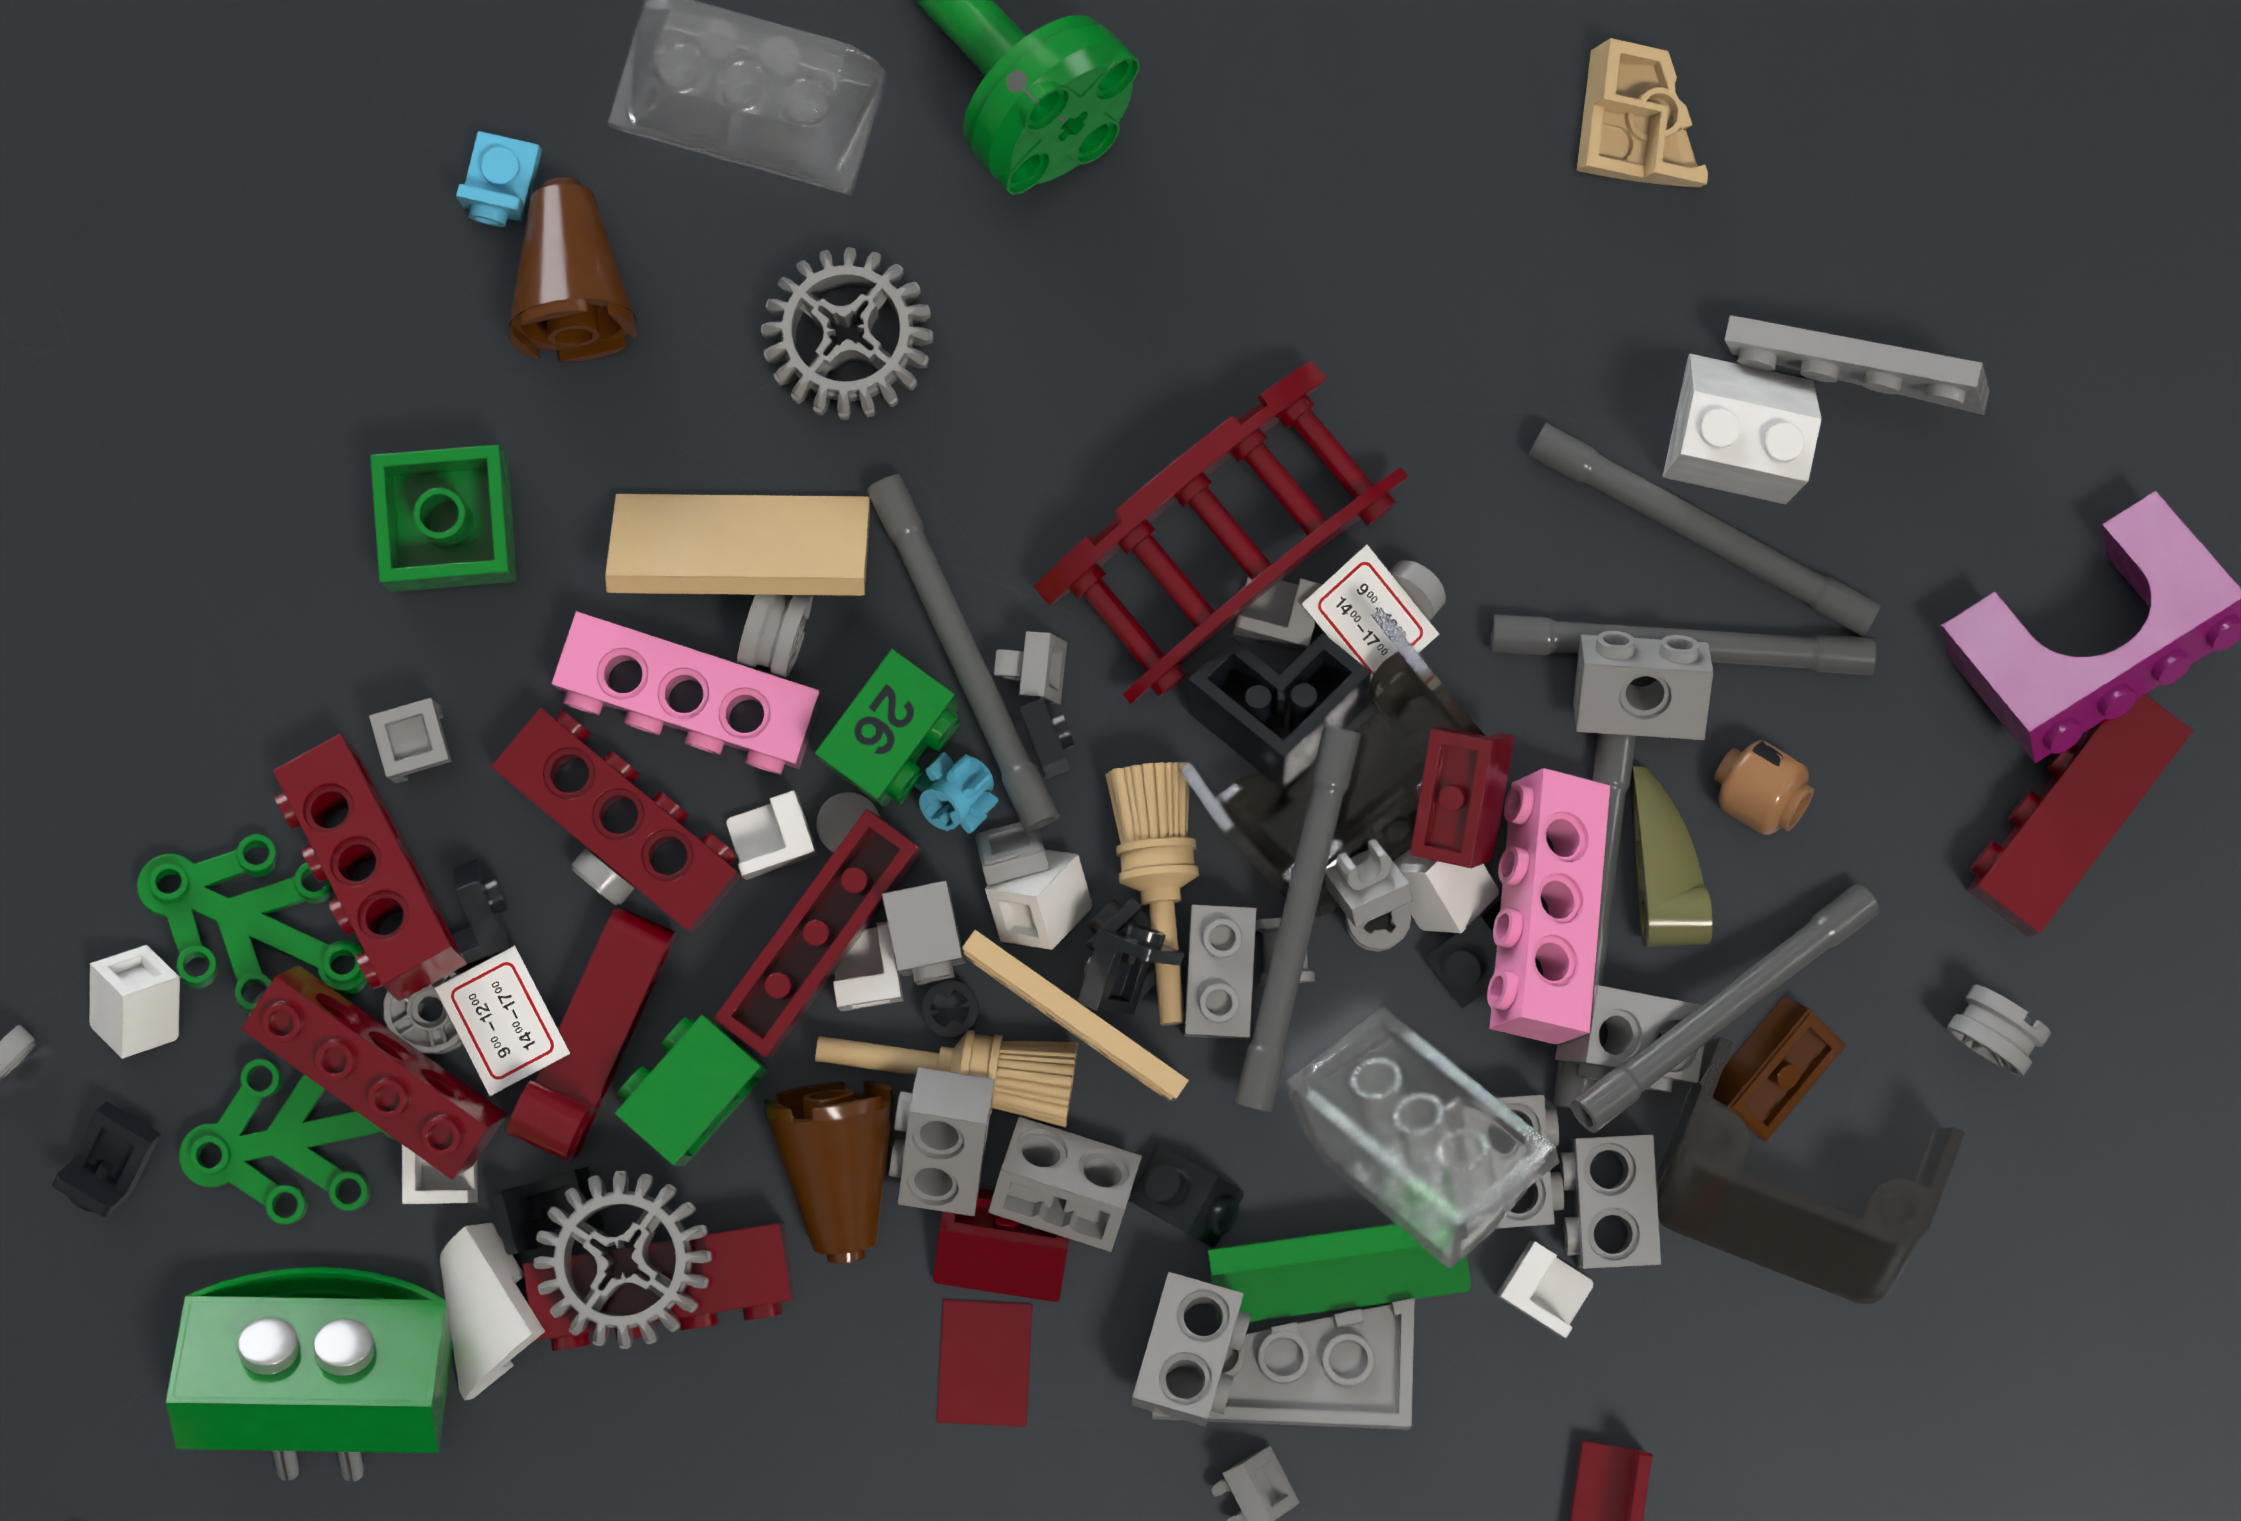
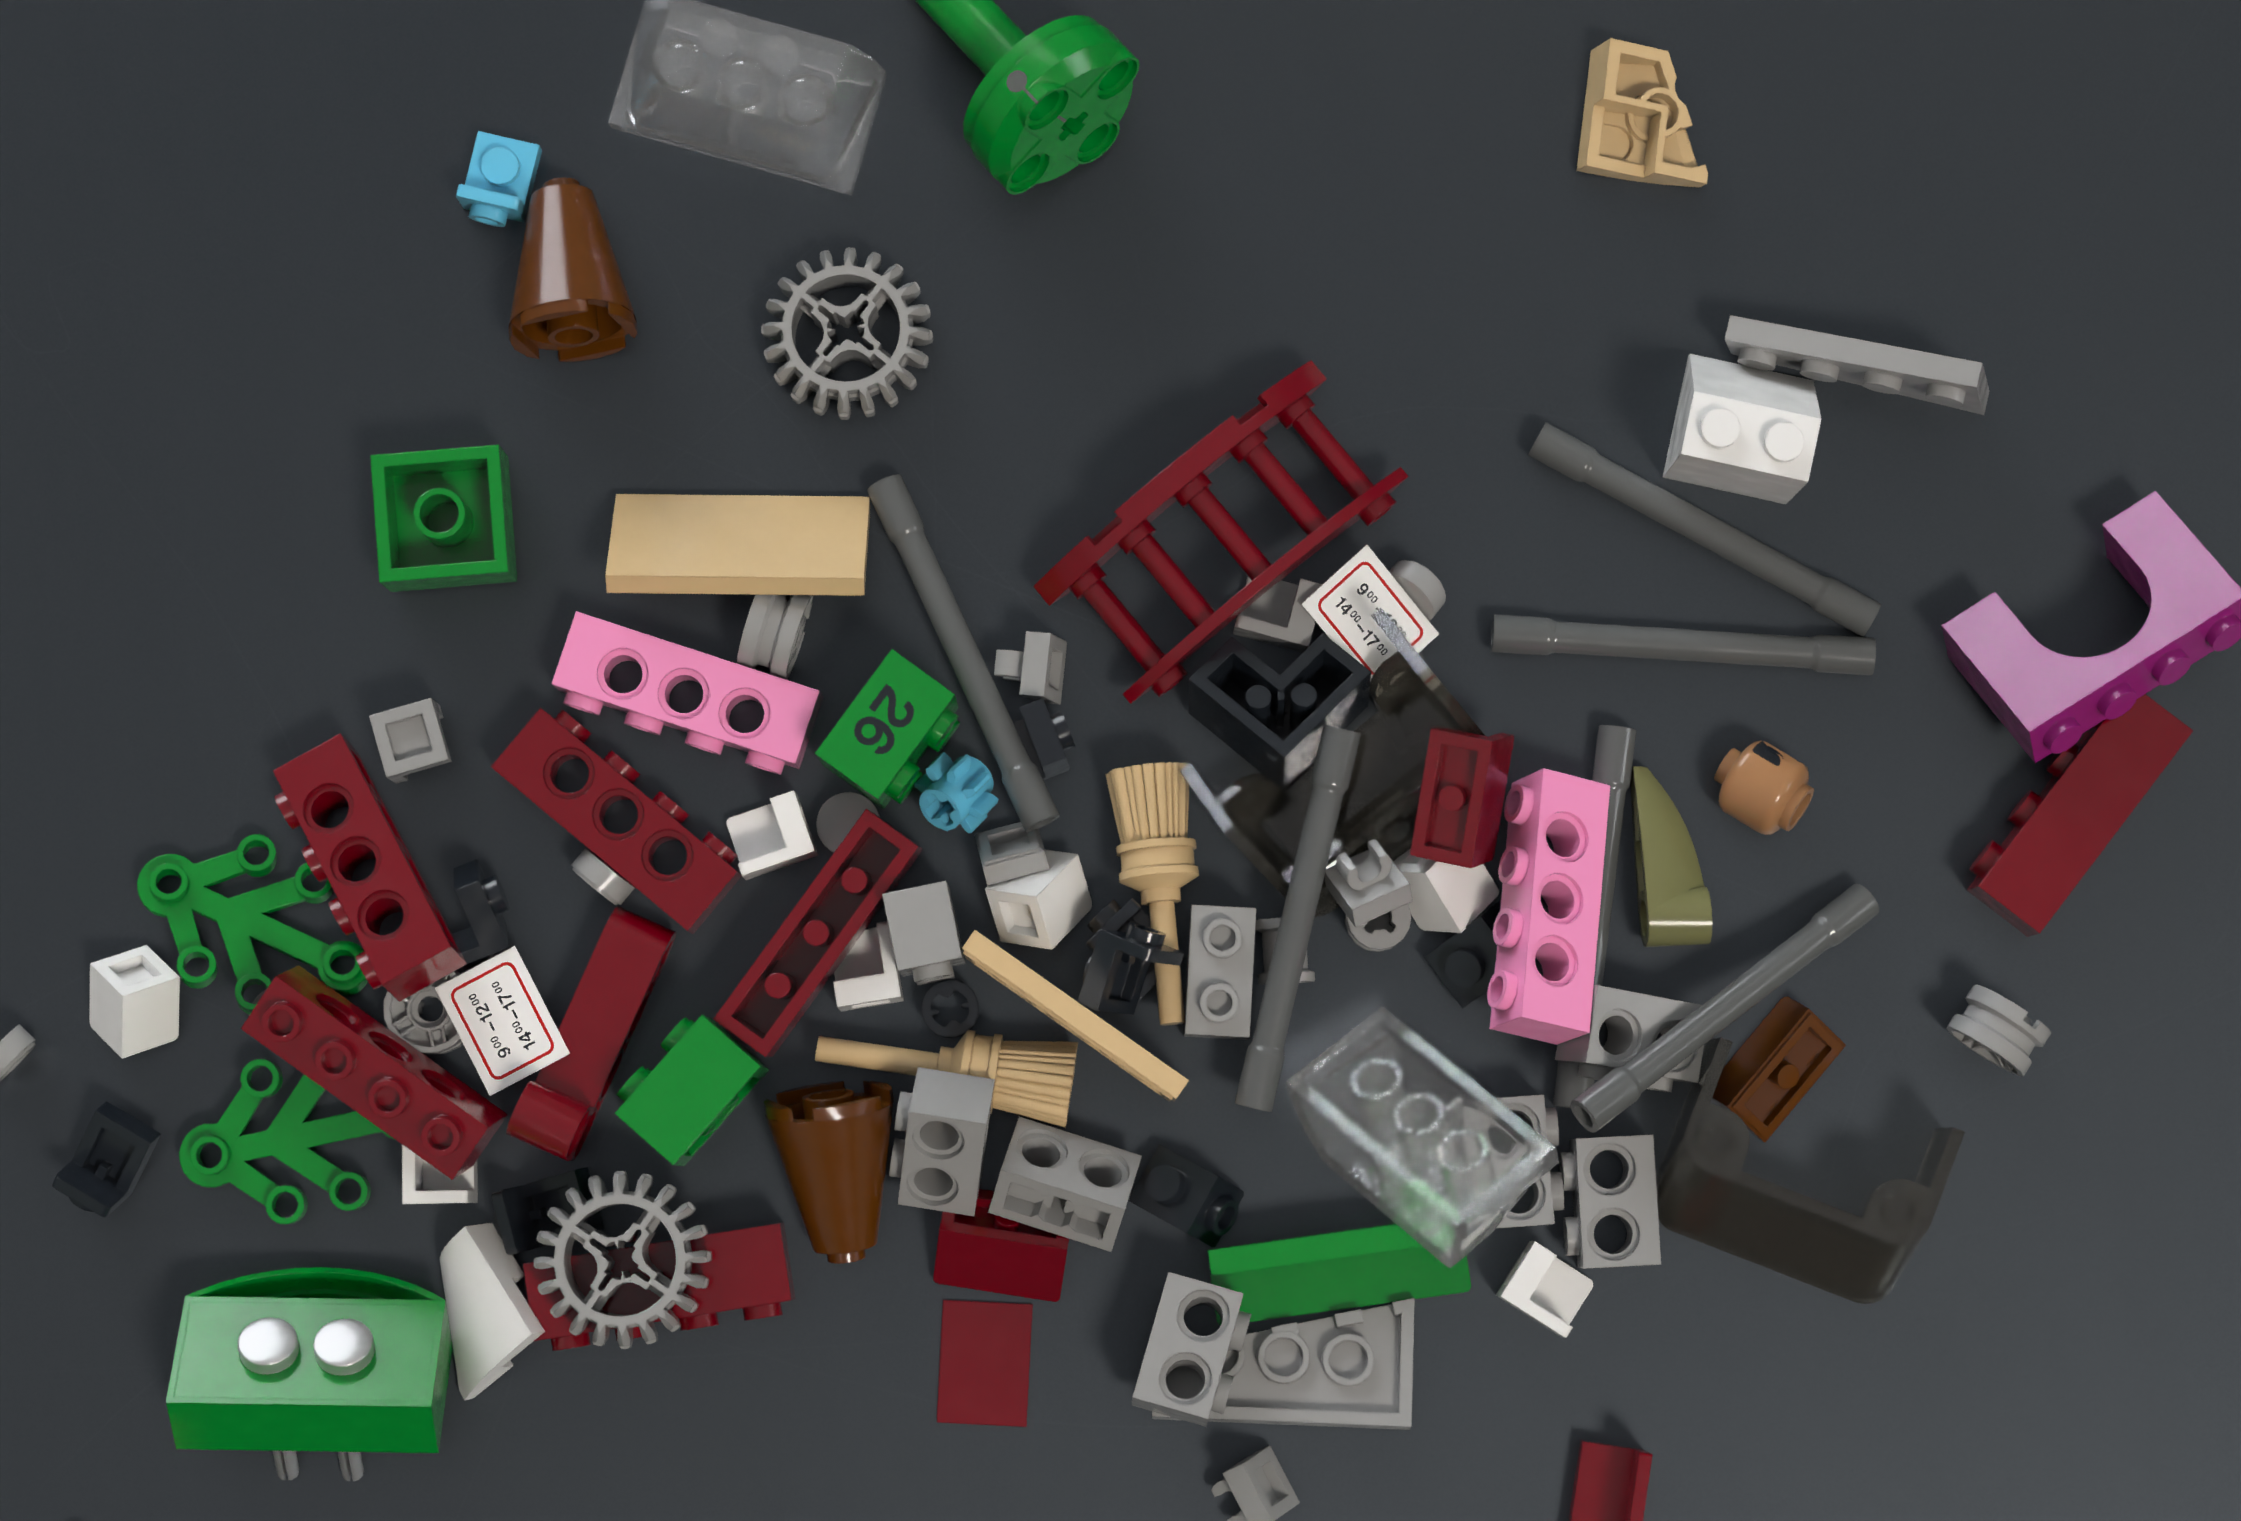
(1667, 708): light grey brick -> none

